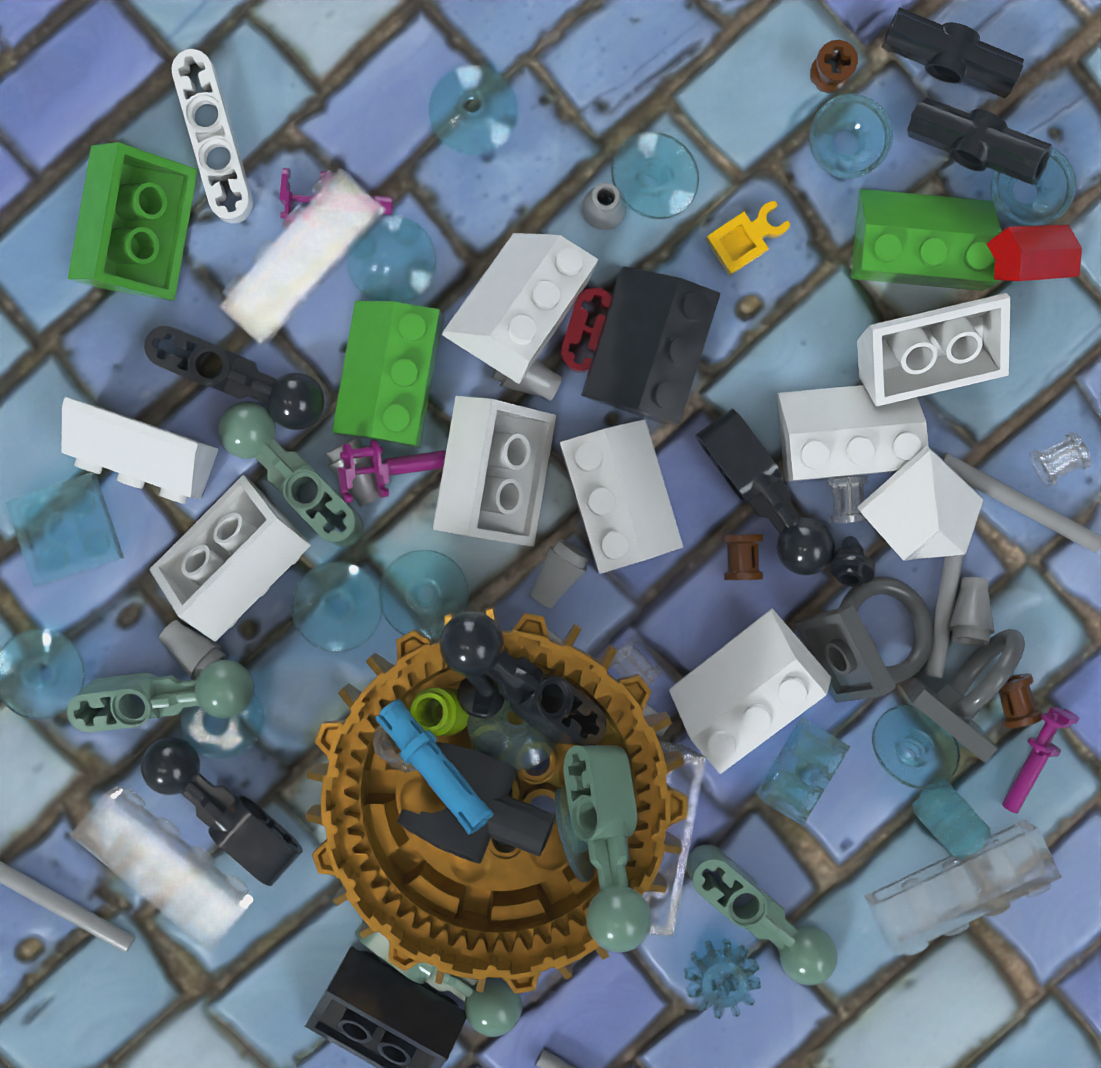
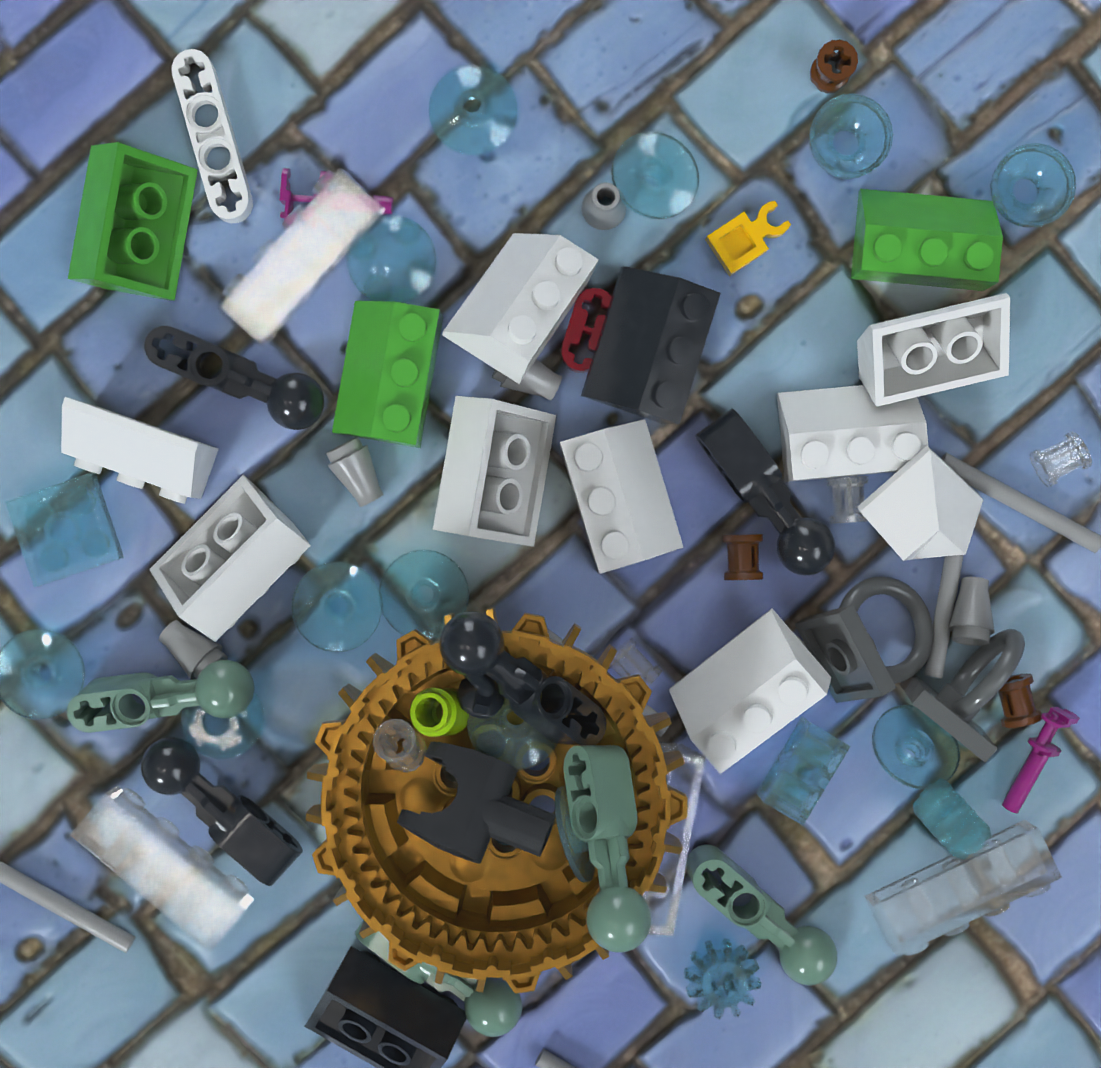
(250, 433): sand green beam -> none
(384, 468): magenta piece -> none
(422, 752): dark azure pin -> none
(559, 571): light grey cone -> none
(851, 565): black plate -> none
(952, 53): black piece -> none
(979, 140): black piece -> none
(1036, 253): red piece -> none

